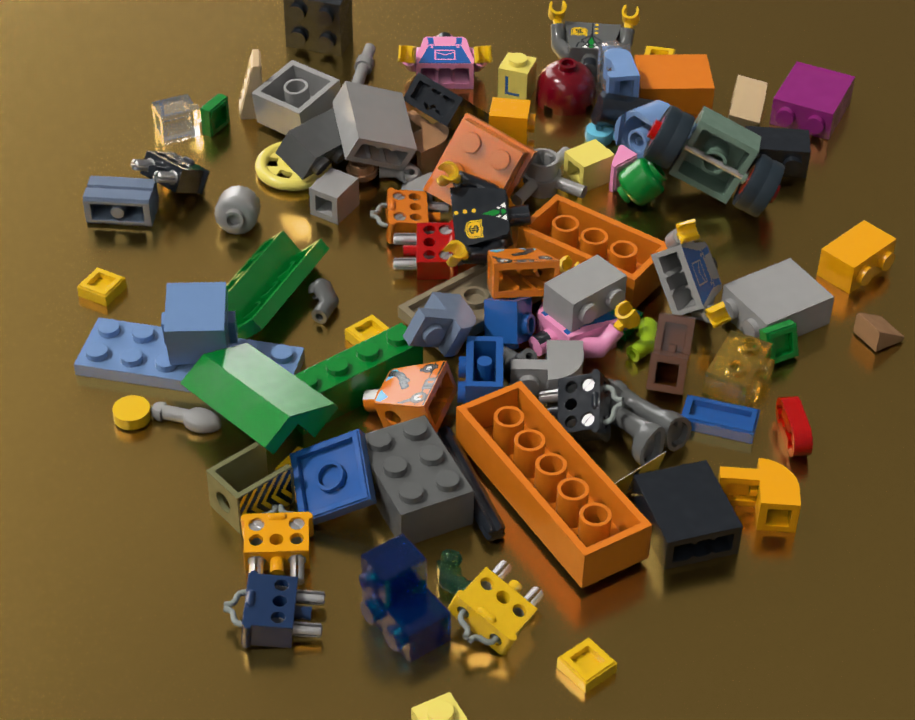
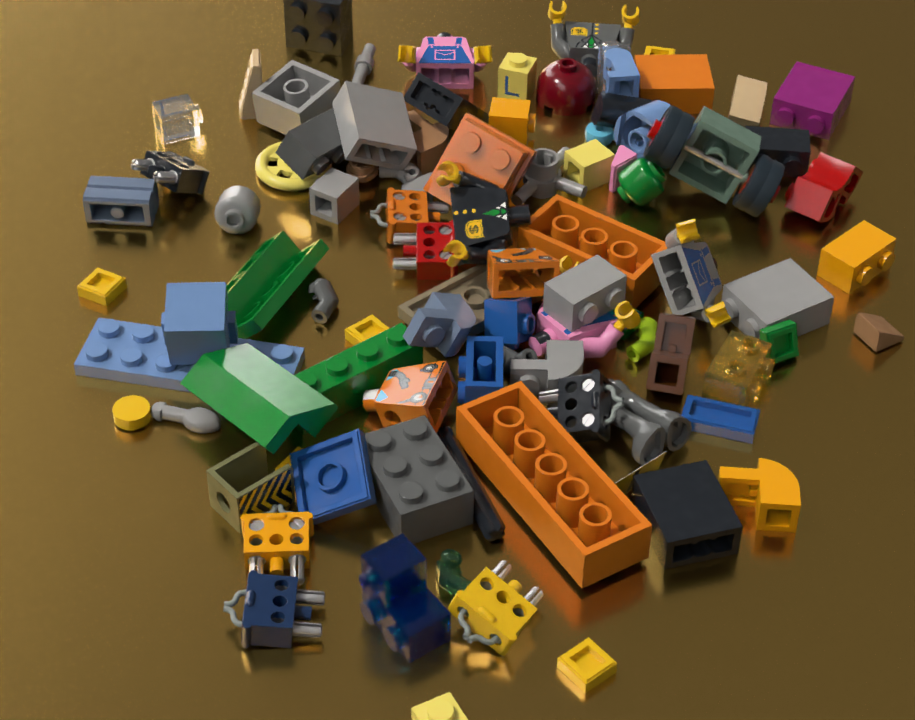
(215, 115): green tile -> none
(794, 426): red beam -> none
(822, 188): none -> red brick

